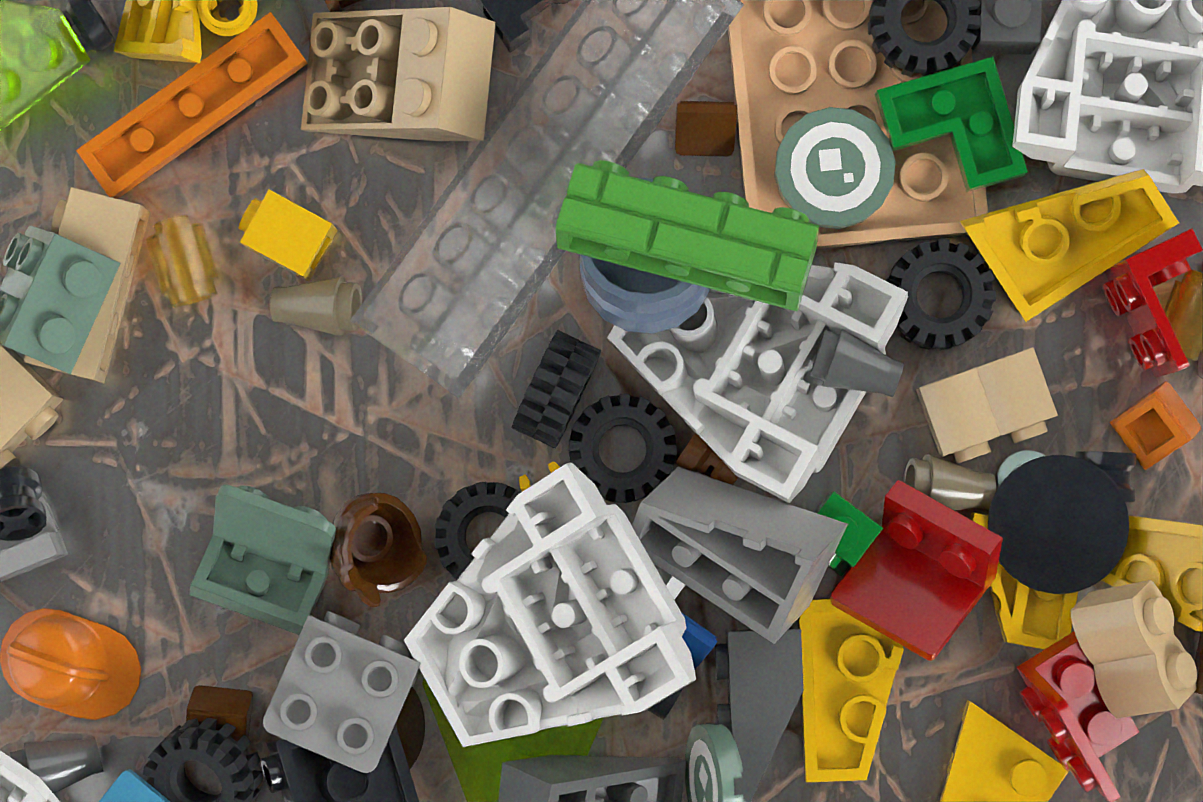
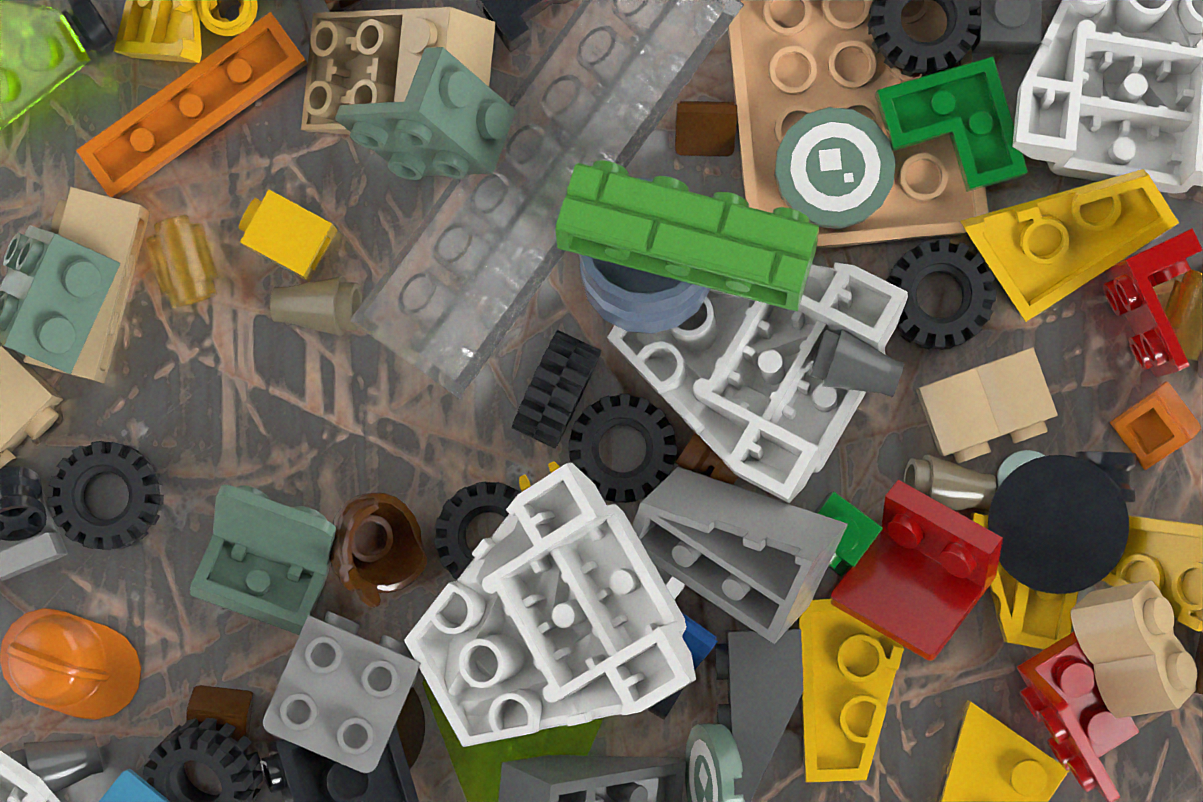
(70, 488): none -> black tyre
(443, 128): none -> sand green bracket

